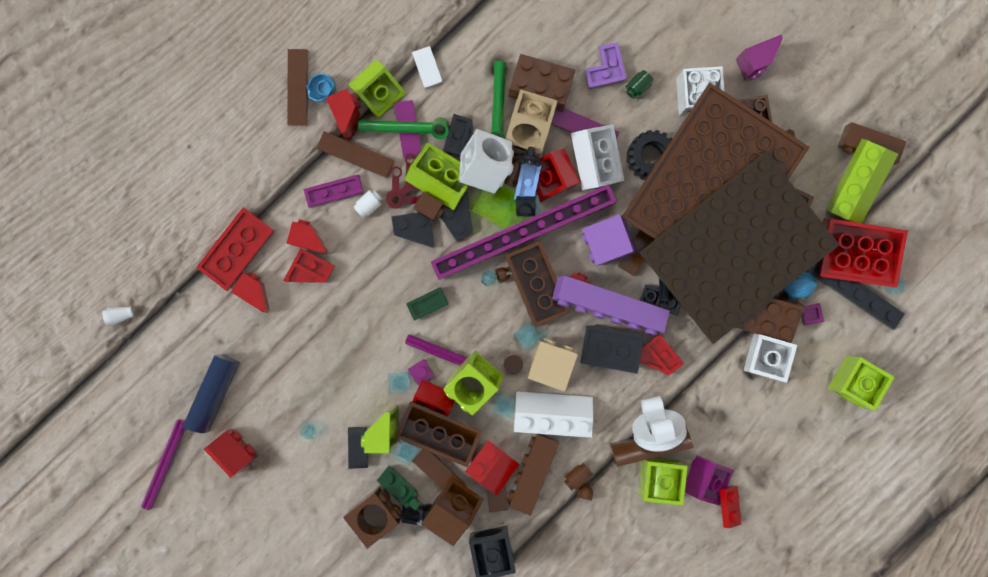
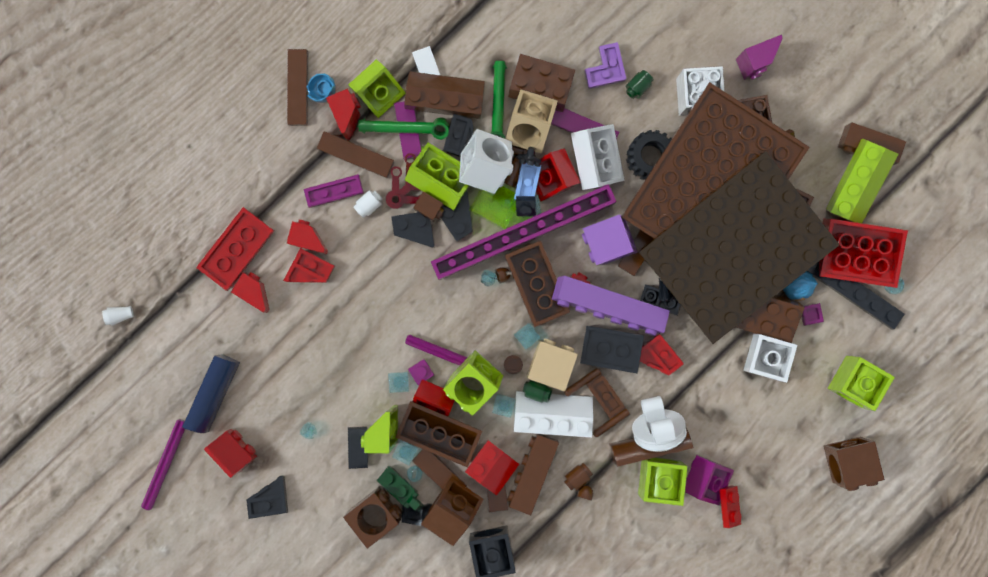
(269, 500): none -> black wing
(418, 473): none -> clear light blue hinge
(427, 303): dark green plate -> none
(444, 95): none -> reddish brown slope
(537, 391): none -> dark green brick
(605, 396): none -> reddish brown plate
(854, 463): none -> reddish brown brick

